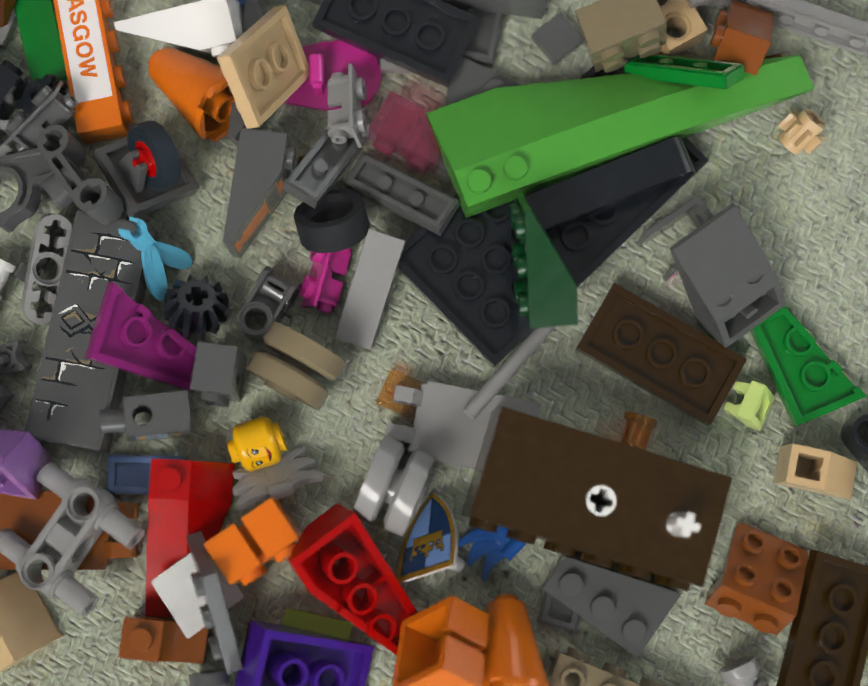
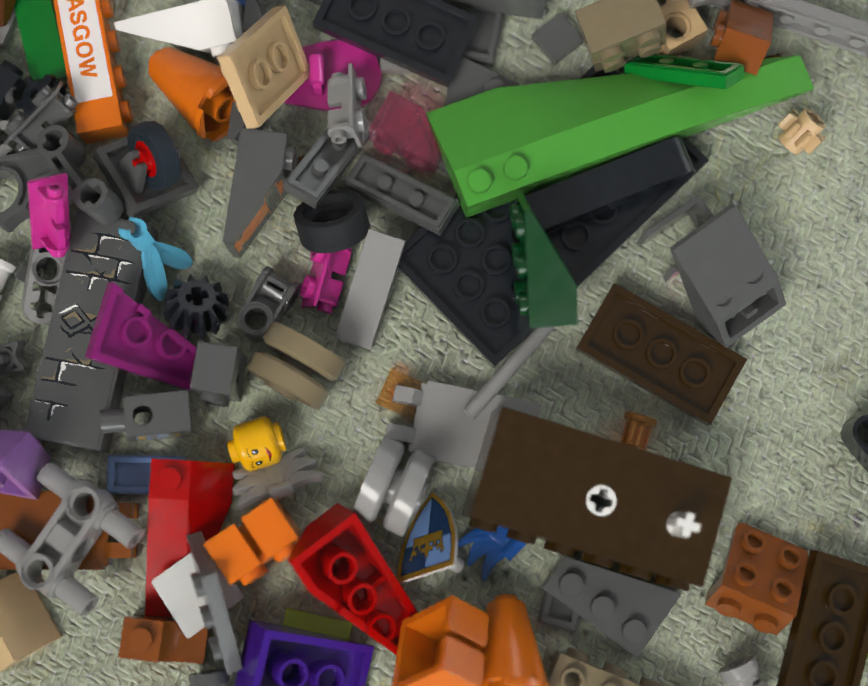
(50, 214): none -> dark pink hinge
(754, 406): yellowish green tile -> none
(801, 370): green wing -> none
(815, 471): tan slope -> none

